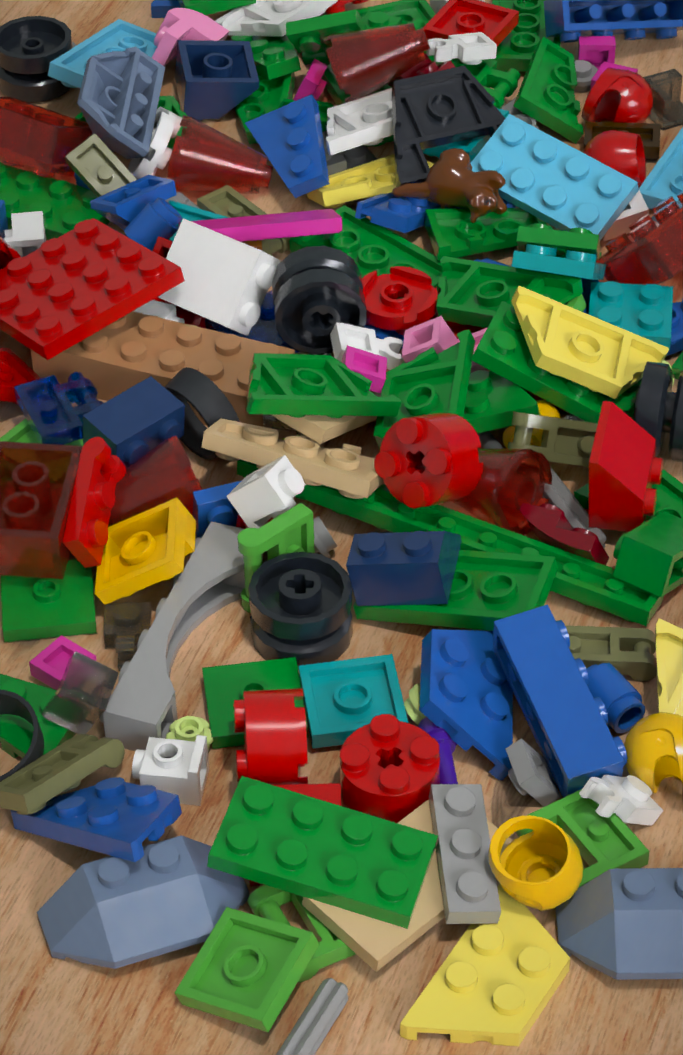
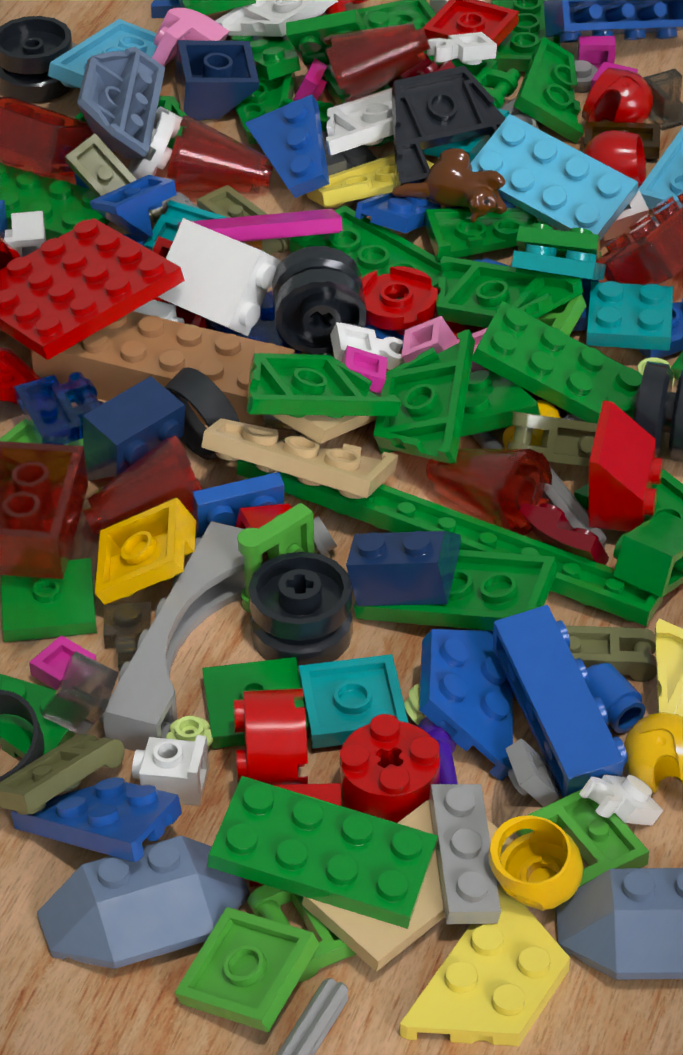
(92, 502): red plate -> none
(153, 221): blue brick -> none
(267, 492): white brick -> none
(430, 459): red brick -> none
(583, 346): light yellow wing -> none

